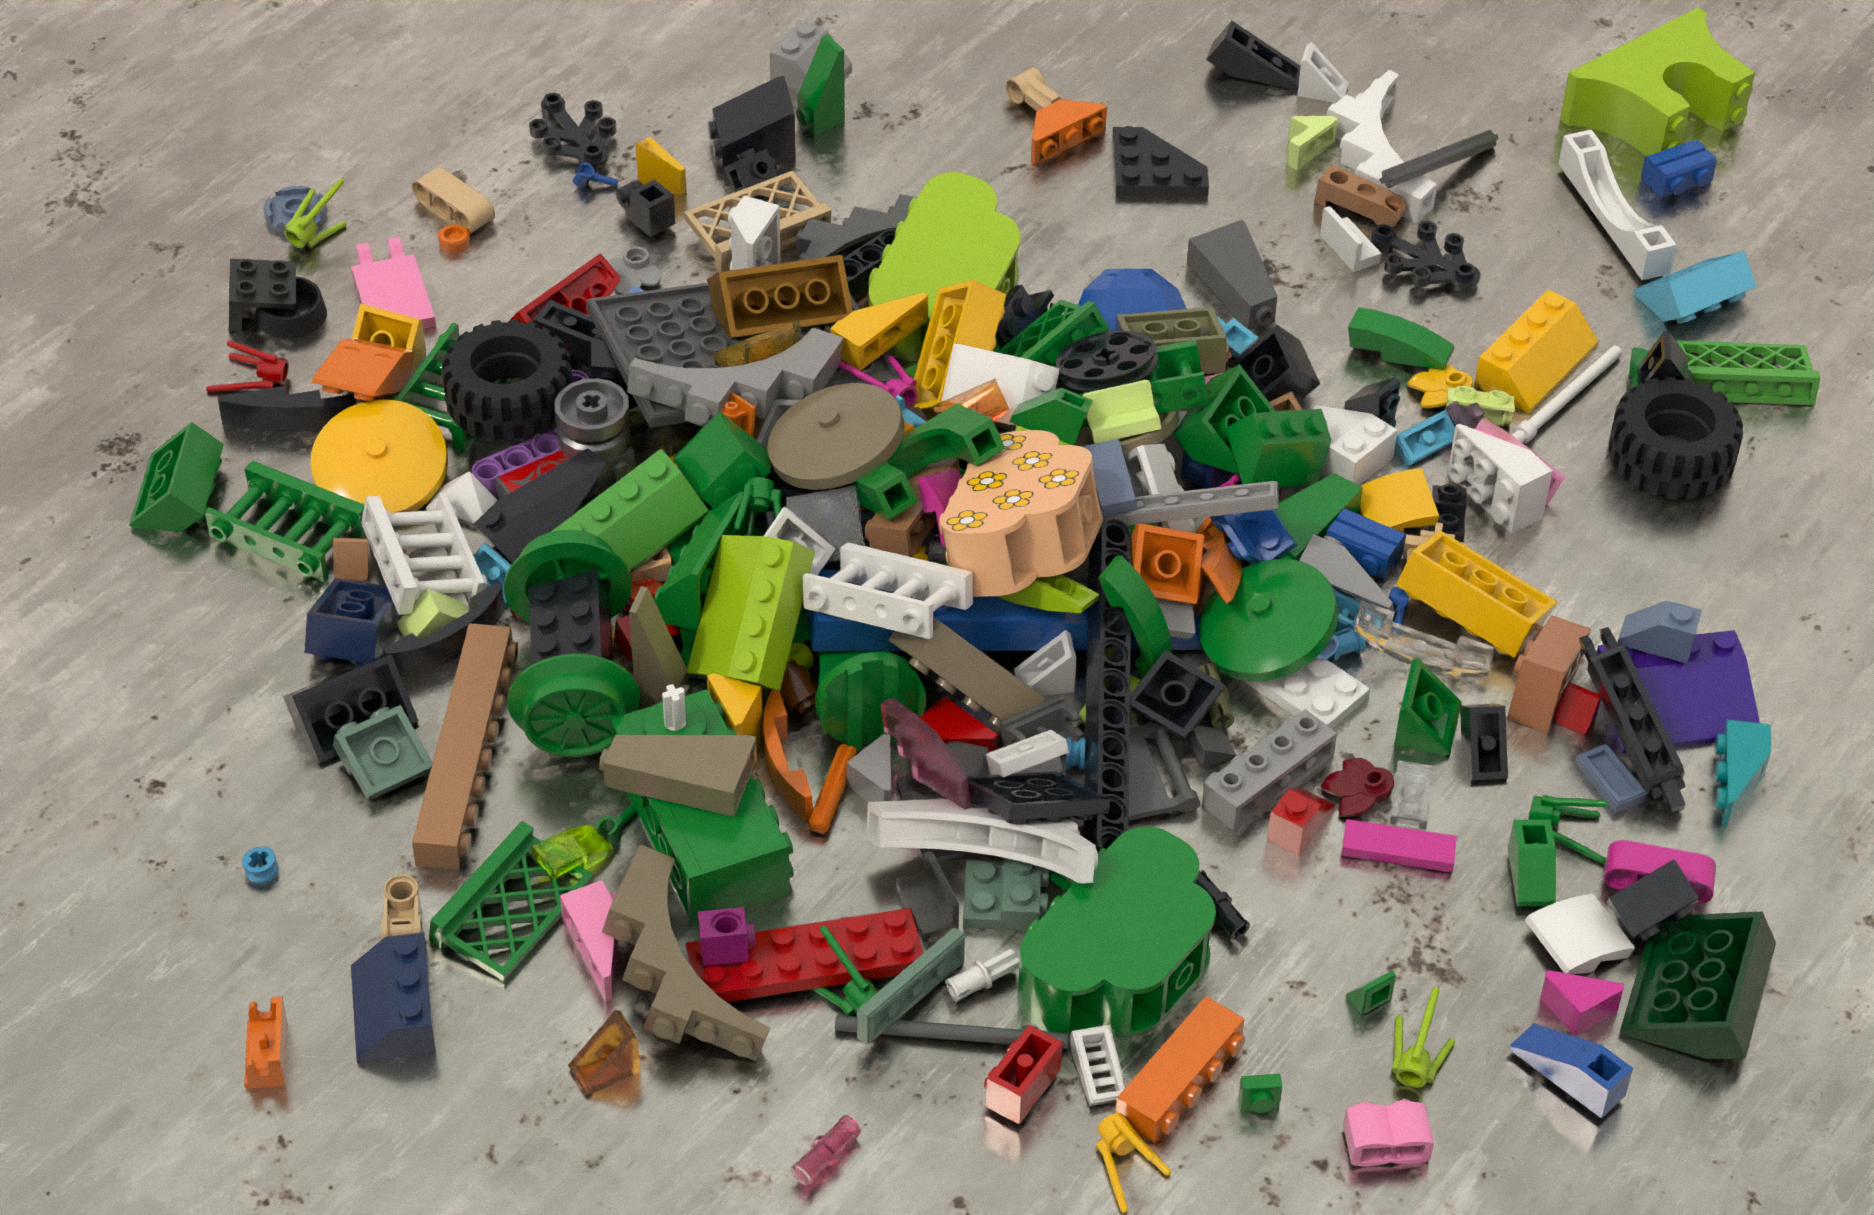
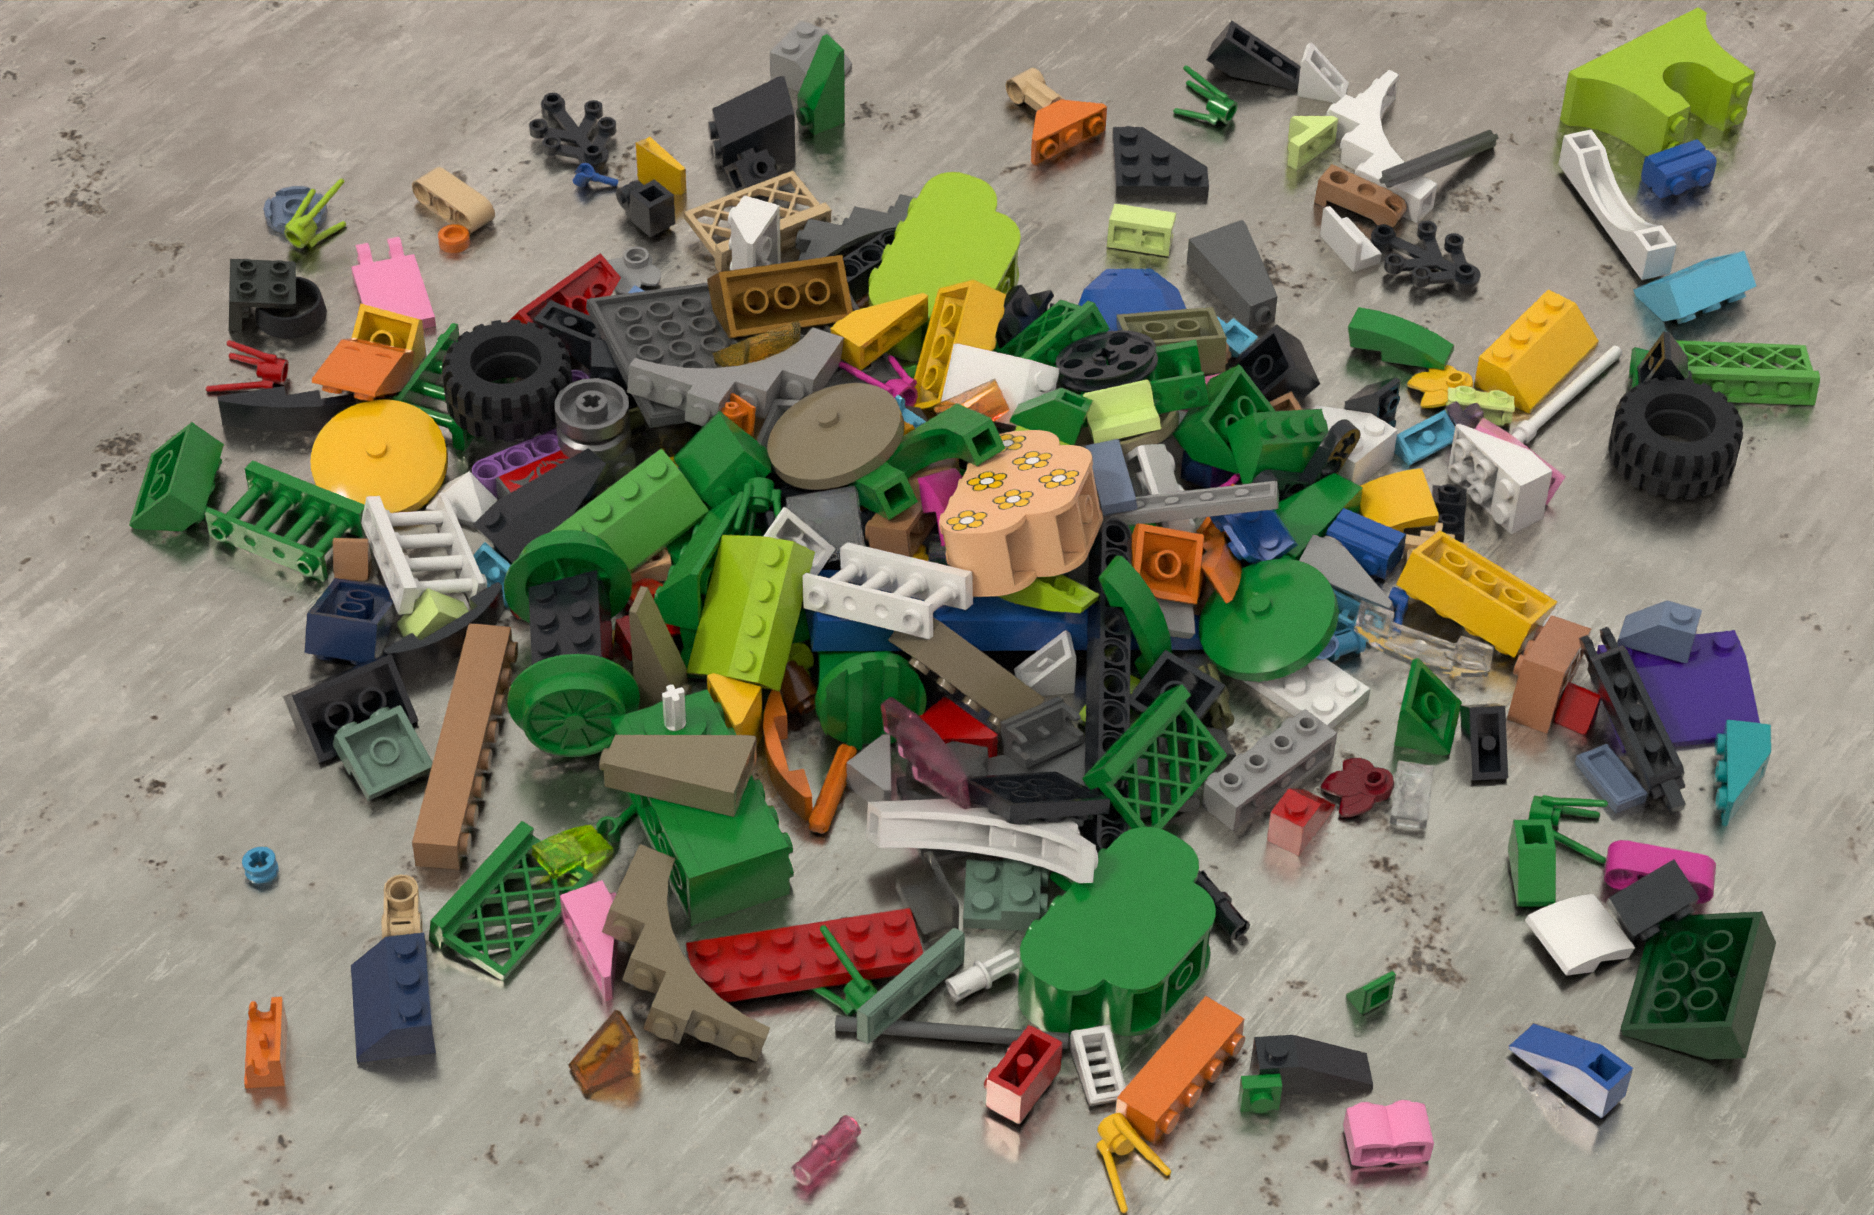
(725, 936): magenta brick -> none
(1030, 755): white panel -> none
(1076, 753): dark azure bush -> none
(1141, 229): none -> yellowish green hinge
(1143, 736): none -> green fence
(1218, 106): none -> green plant
(1310, 1065): none -> black slope
(1326, 460): none -> black beam
(1399, 845): dark pink tile -> none
(1414, 1065): lime plant -> none
(1580, 1000): dark pink slope -> none

